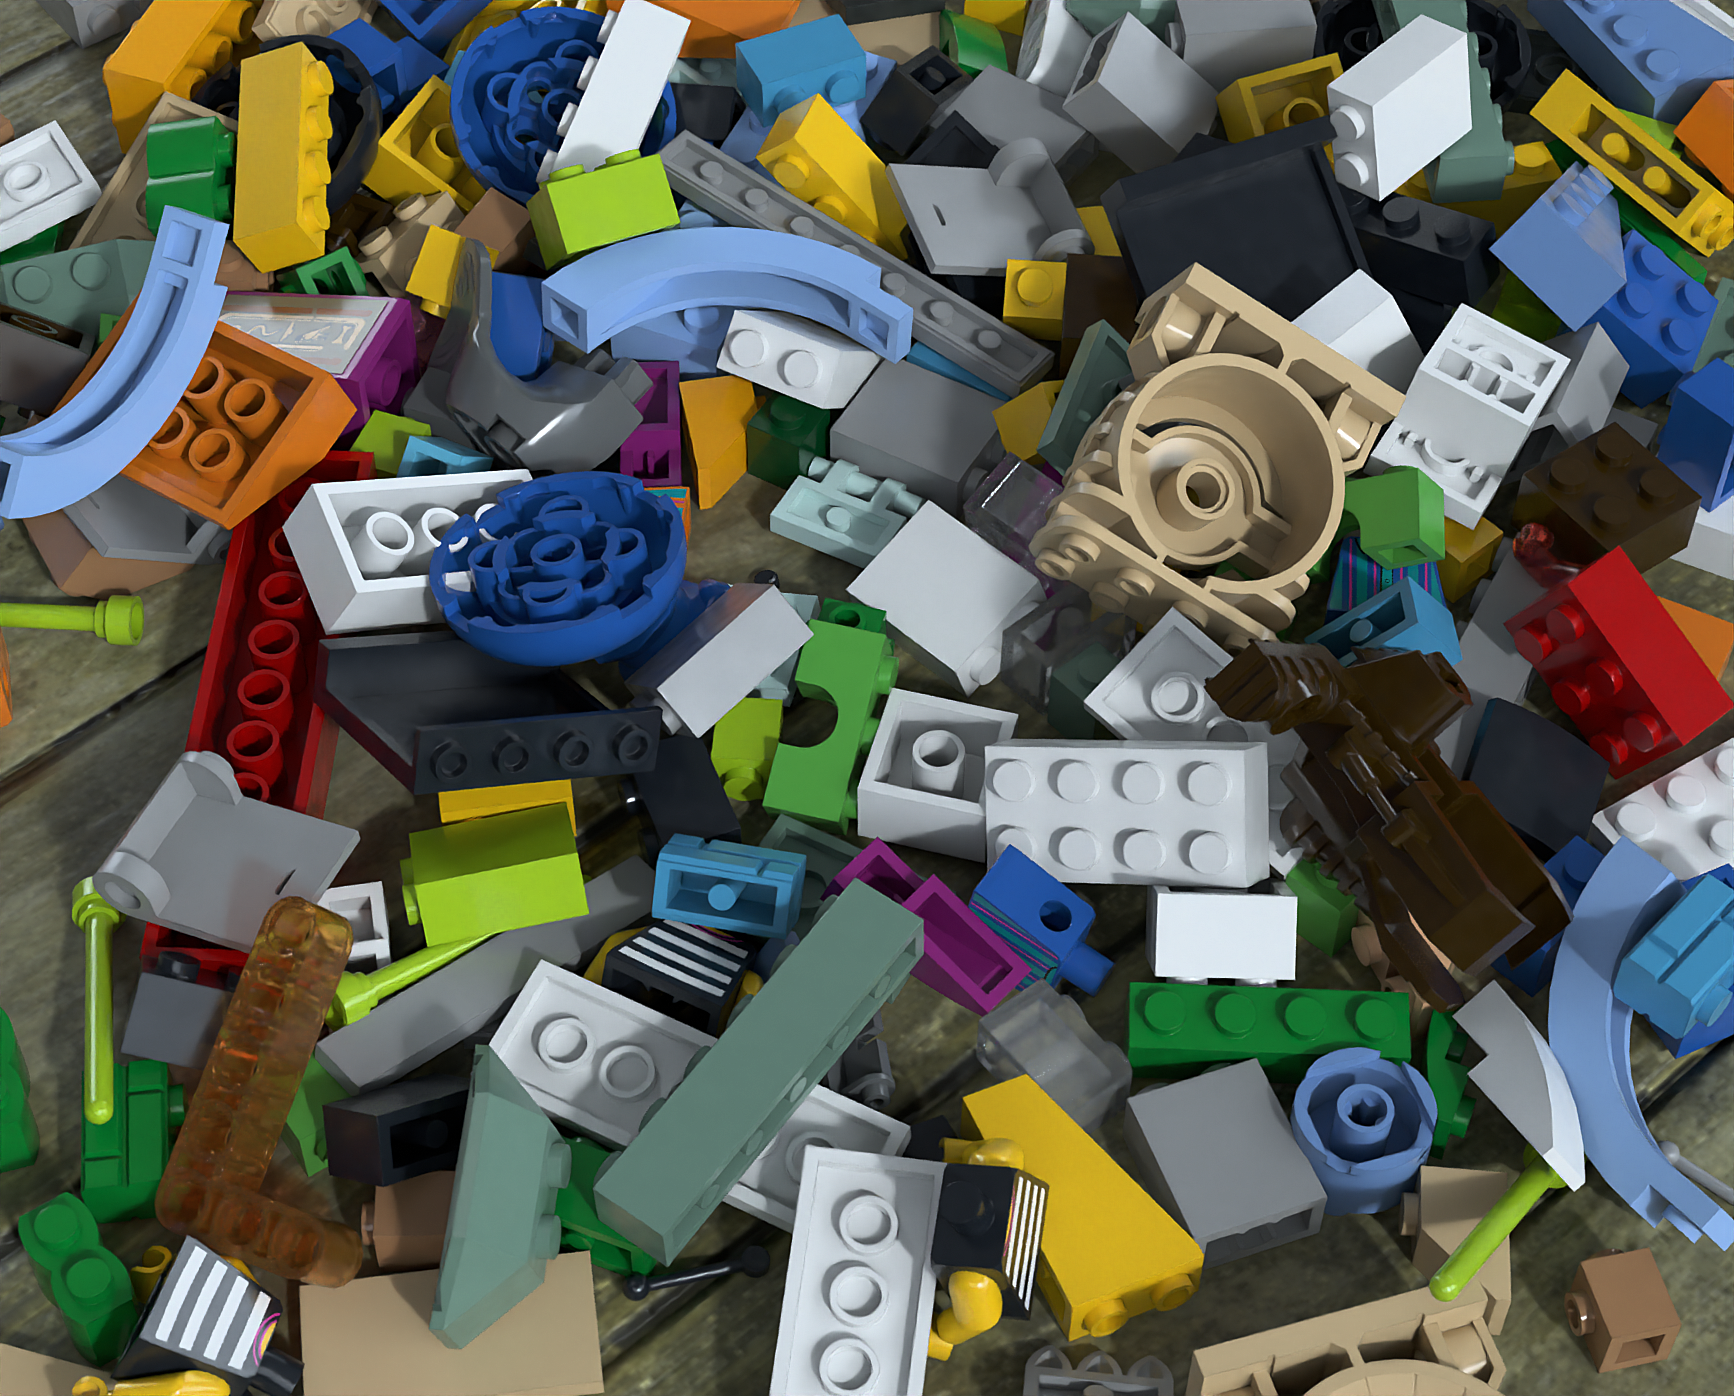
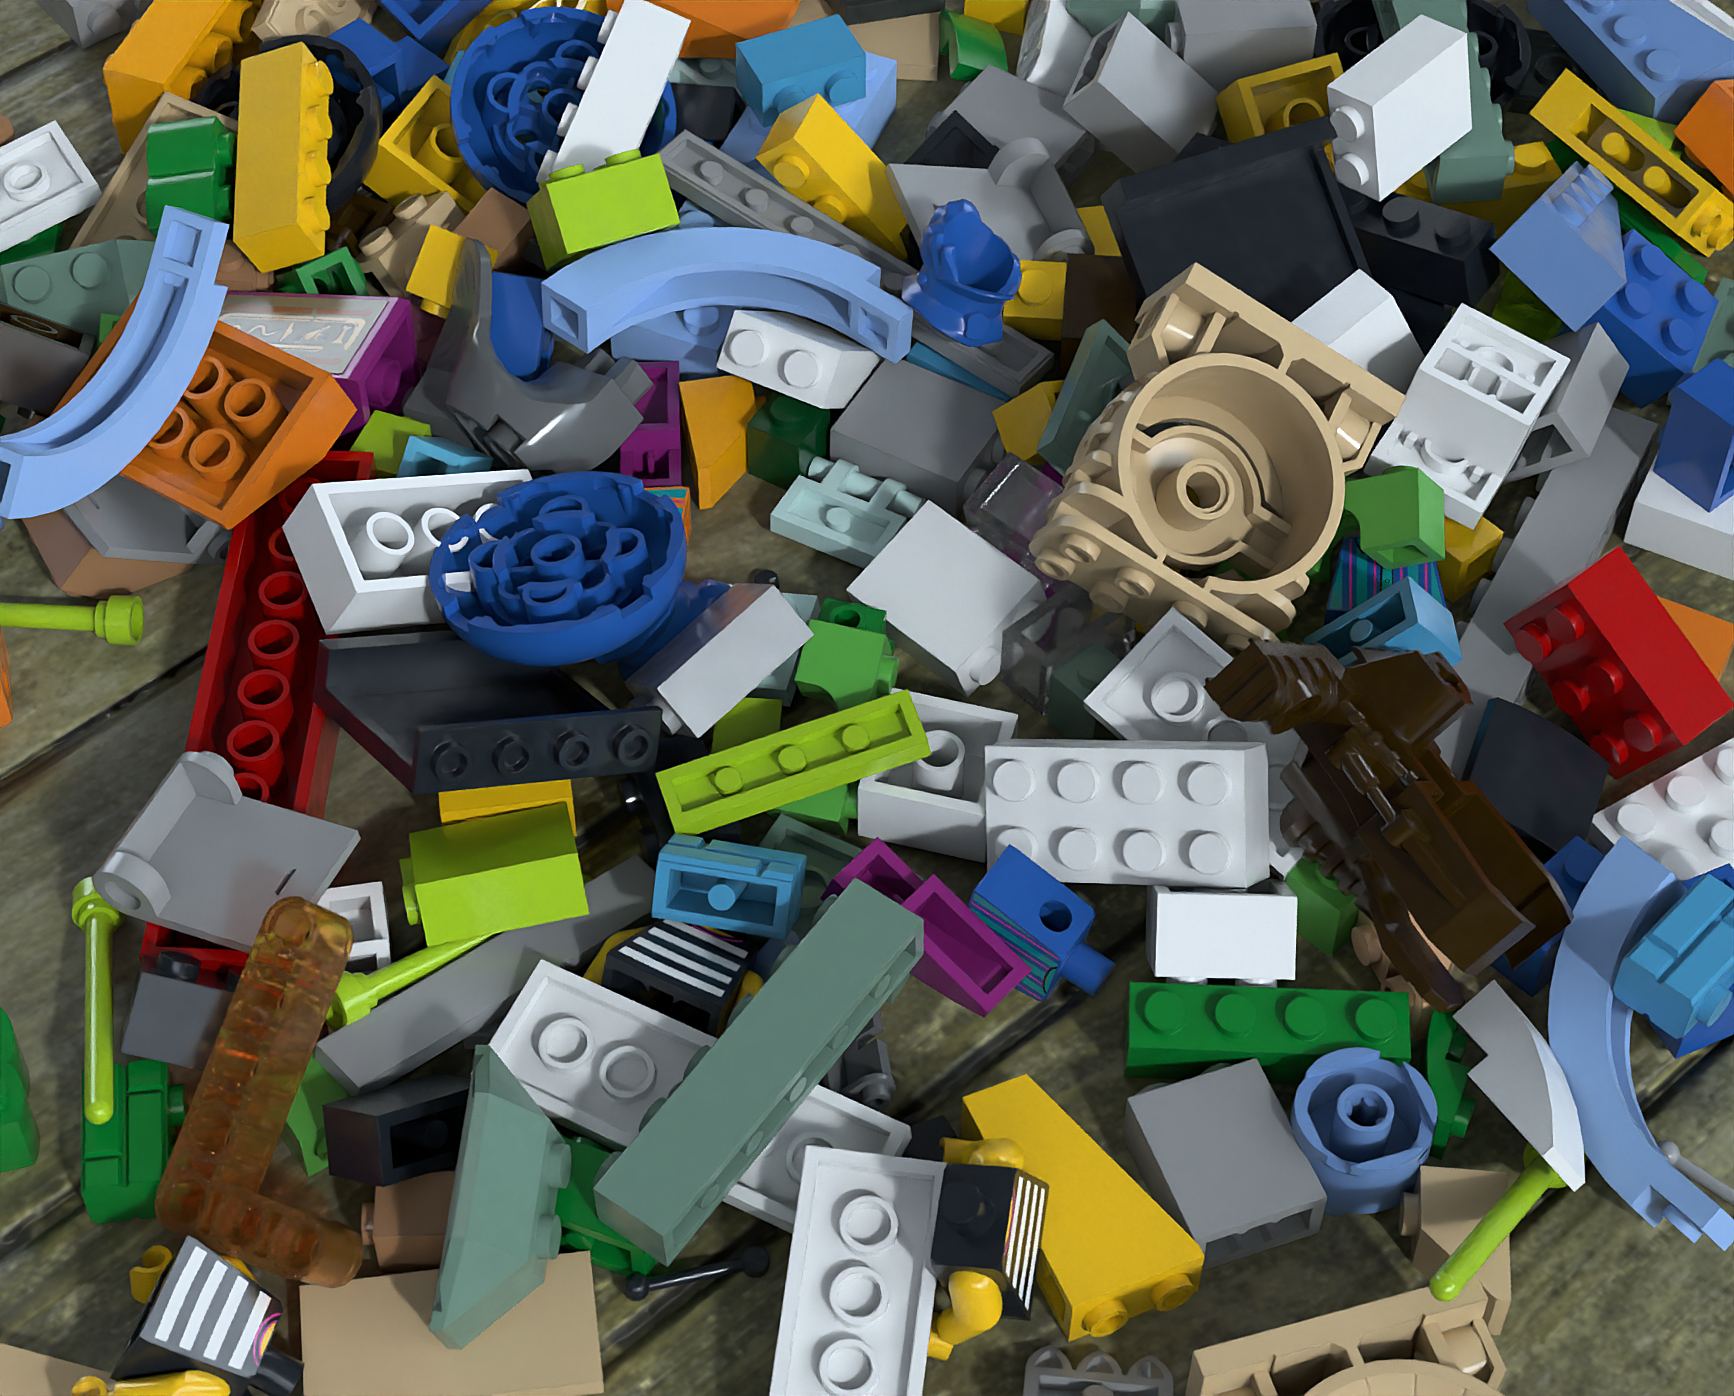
(80, 1277): green brick -> none
(793, 764): none -> lime plate
(914, 100): black brick -> none
(963, 276): none -> blue piece
(1059, 1051): clear brick -> none
(1533, 555): clear red arm -> none
(1608, 496): dark brown brick -> none
(1622, 1309): medium nougat brick -> none

